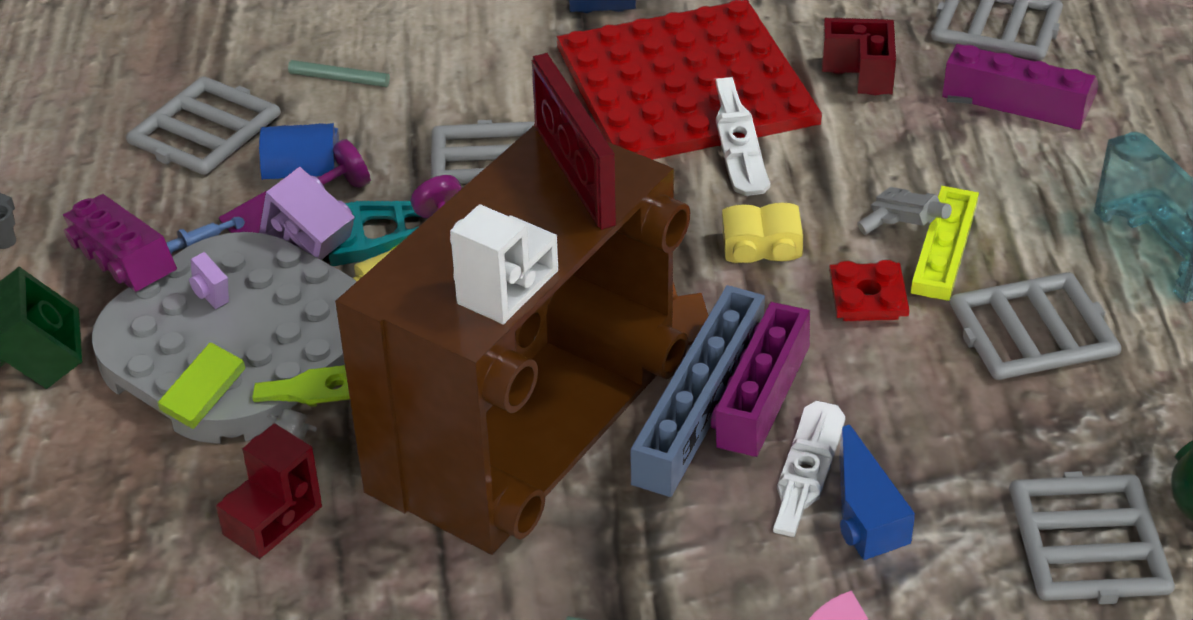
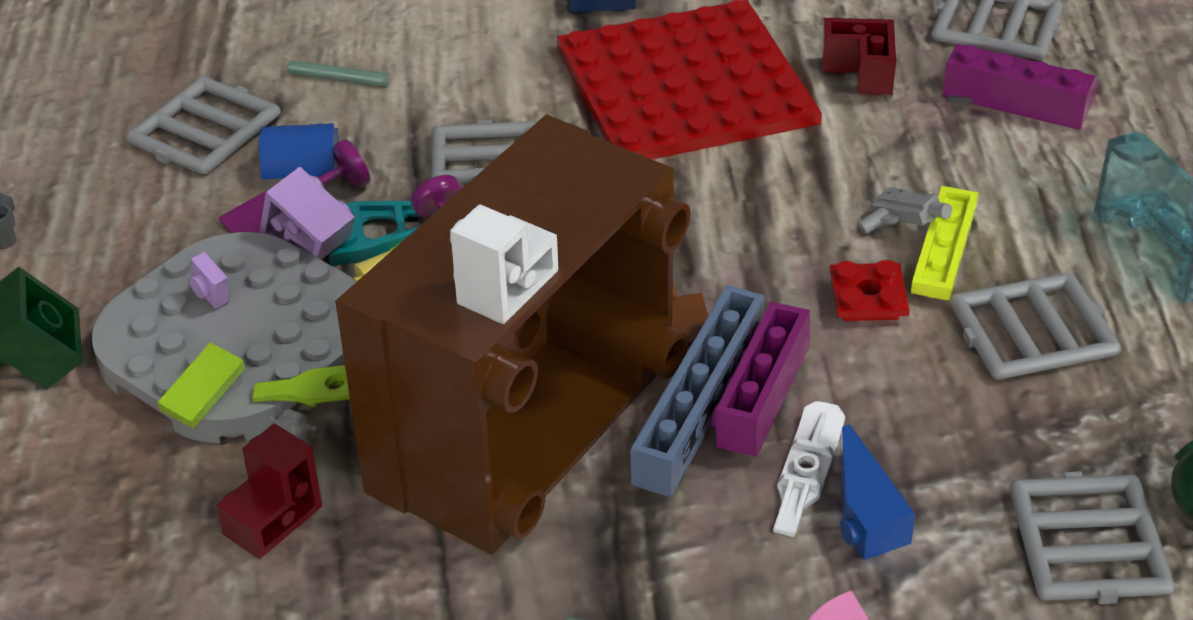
(118, 242): magenta brick -> none
(188, 238): medium blue piece -> none
(574, 141): dark red tile -> none
(740, 154): white piece -> none
(762, 233): light yellow brick -> none

